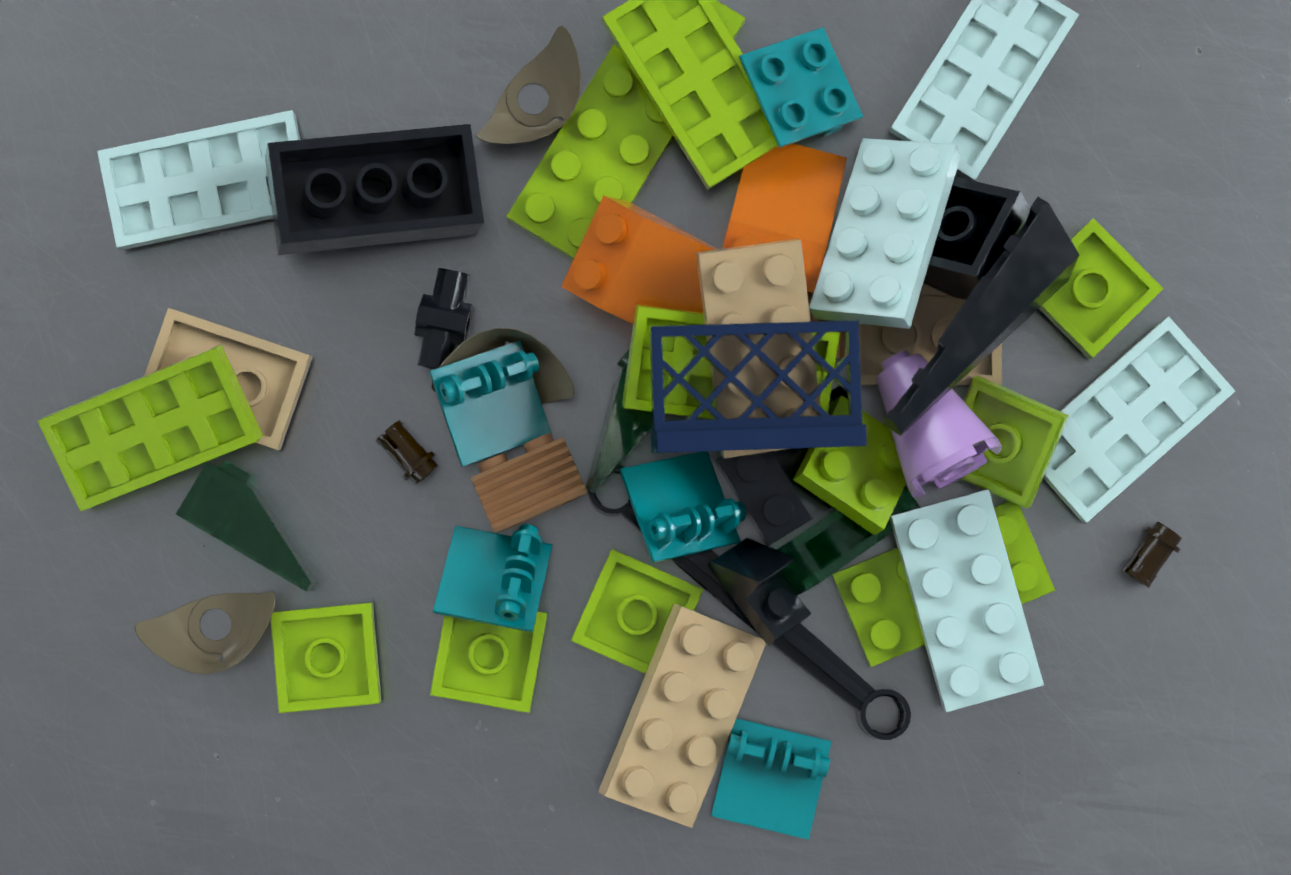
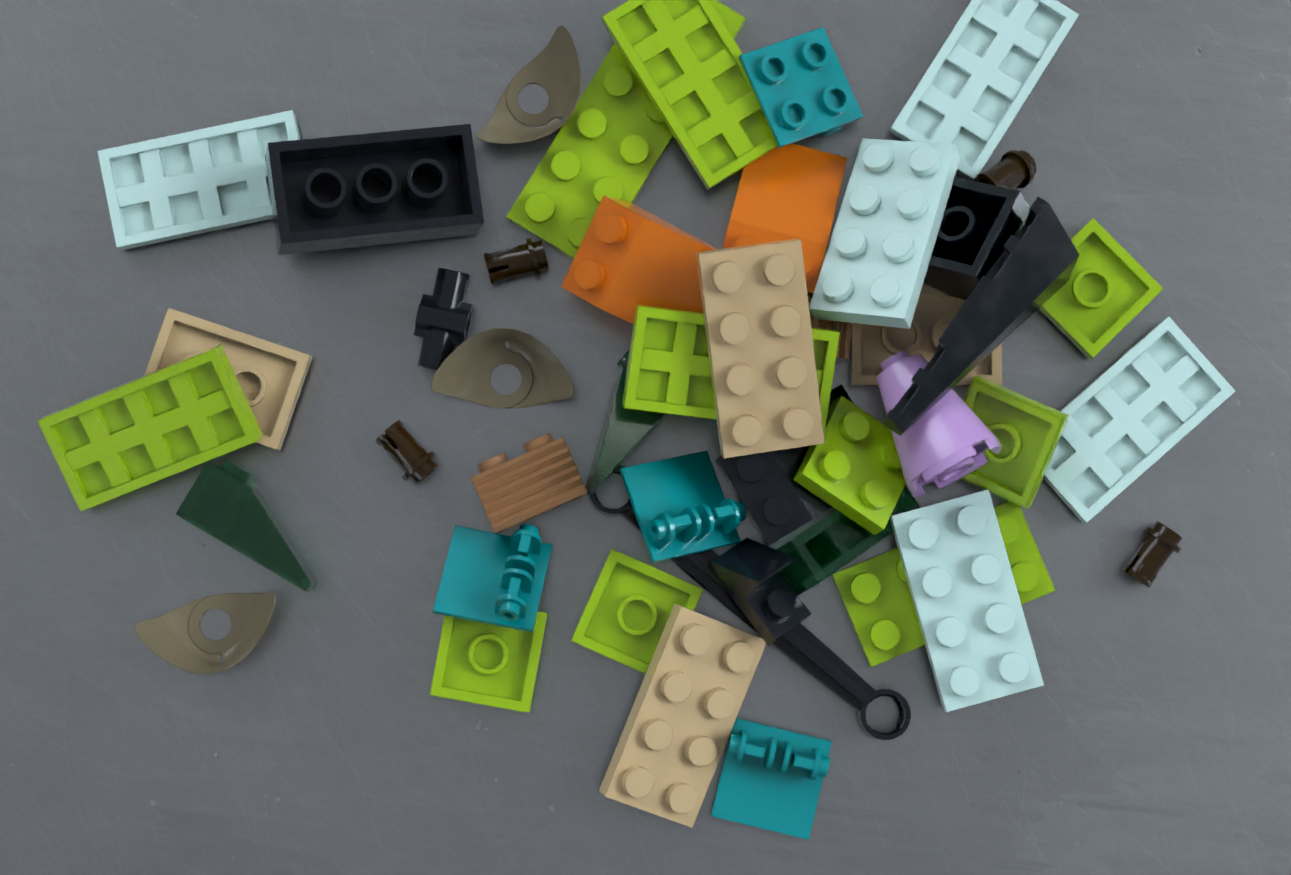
(326, 657): lime plate -> none
(490, 402): teal hinge -> none
(520, 261): none -> dark brown pin
(757, 433): dark blue fence -> none
(1013, 171): none -> dark brown pin

